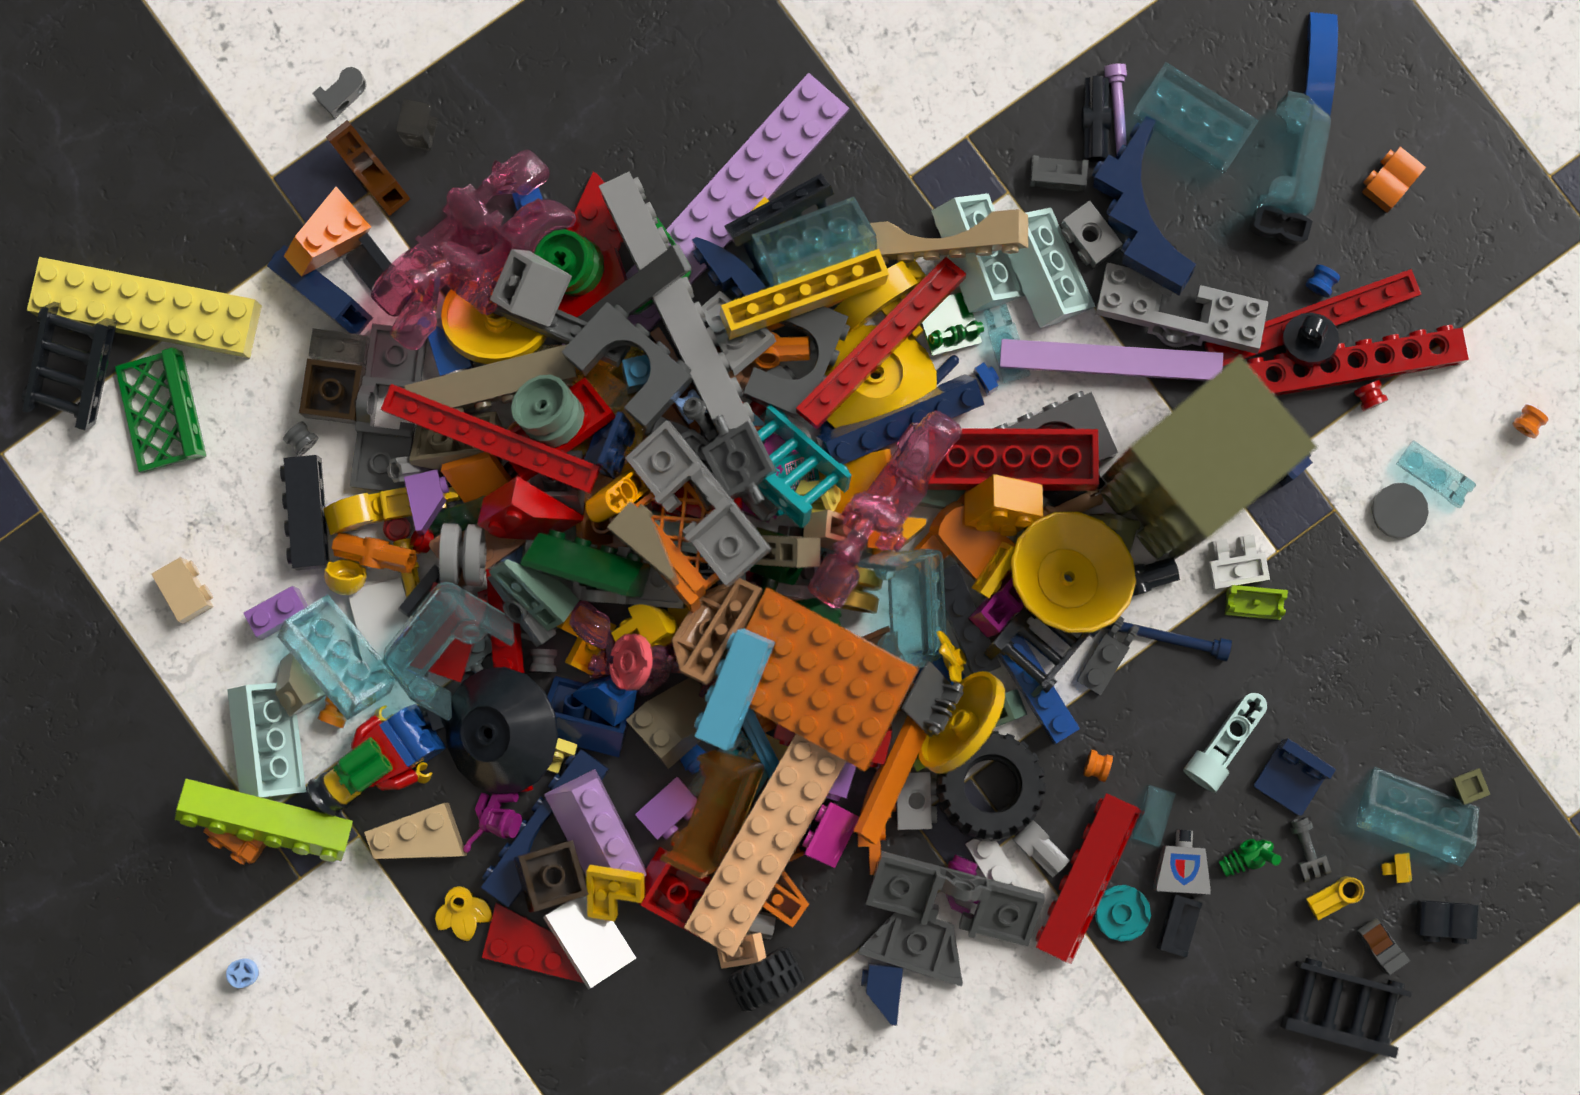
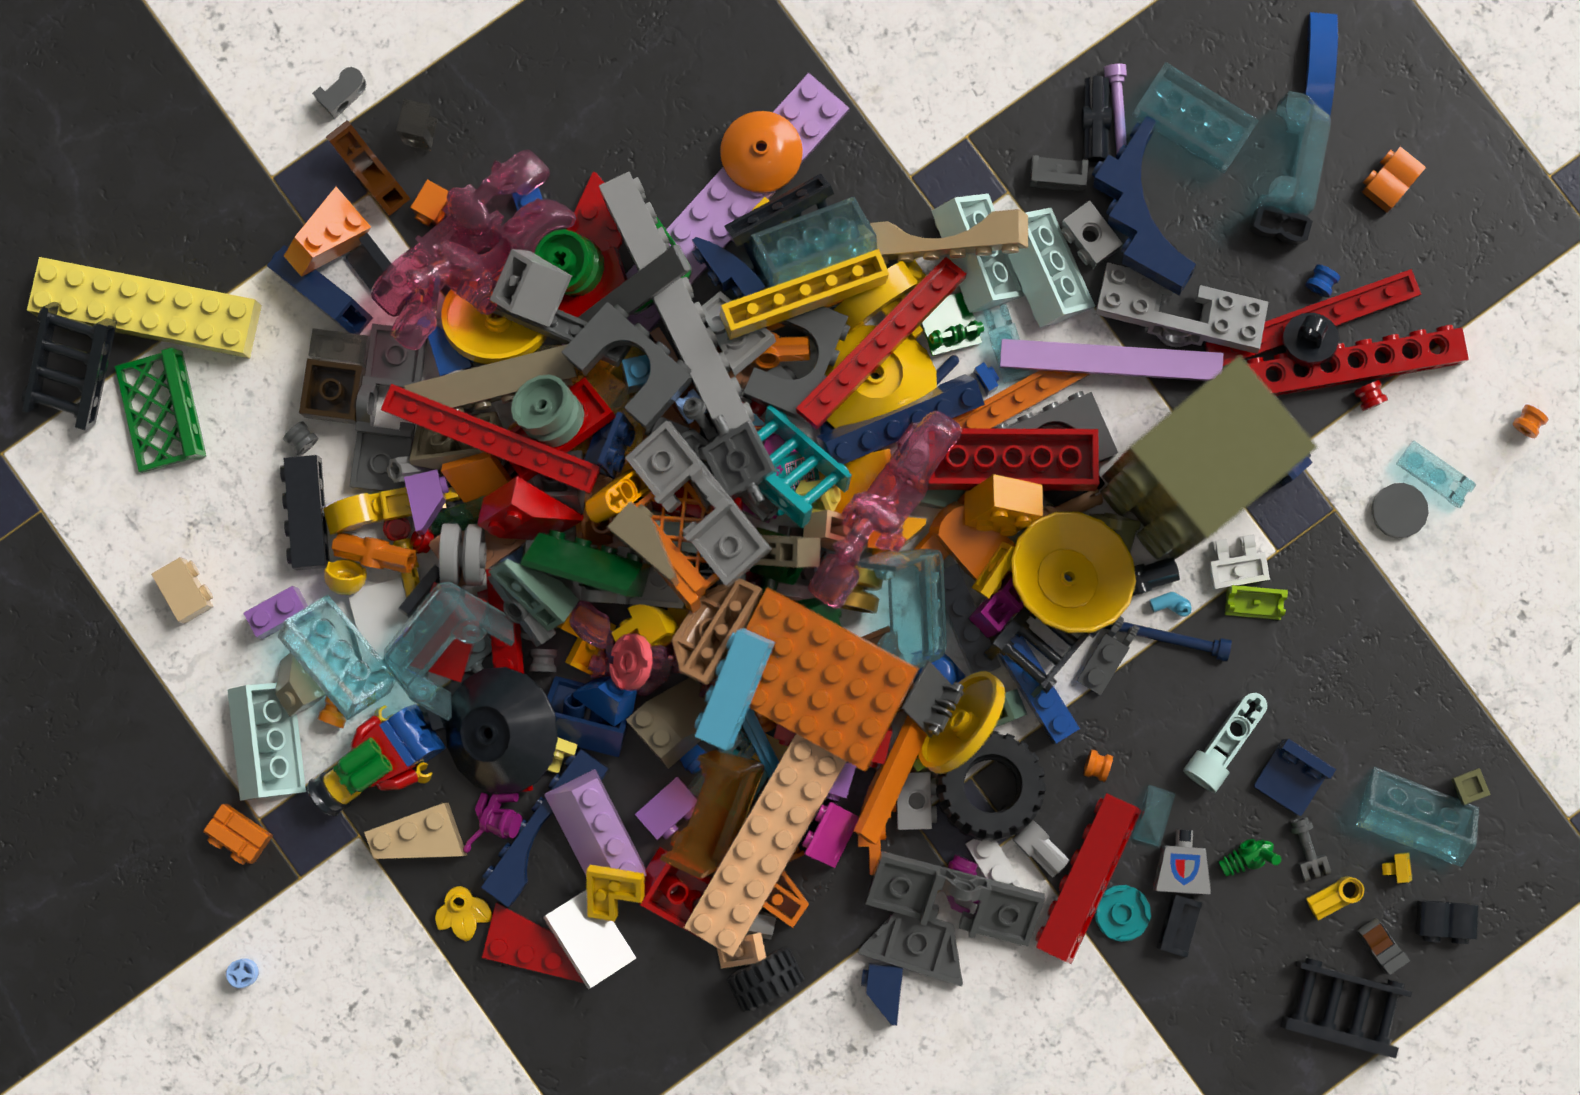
(263, 820): lime brick -> none
(430, 203): none -> orange brick
(550, 876): dark brown brick -> none
(765, 169): none -> orange dish
(952, 657): yellow plate -> none
(1018, 398): none -> orange plate
(1172, 601): none -> medium azure arm

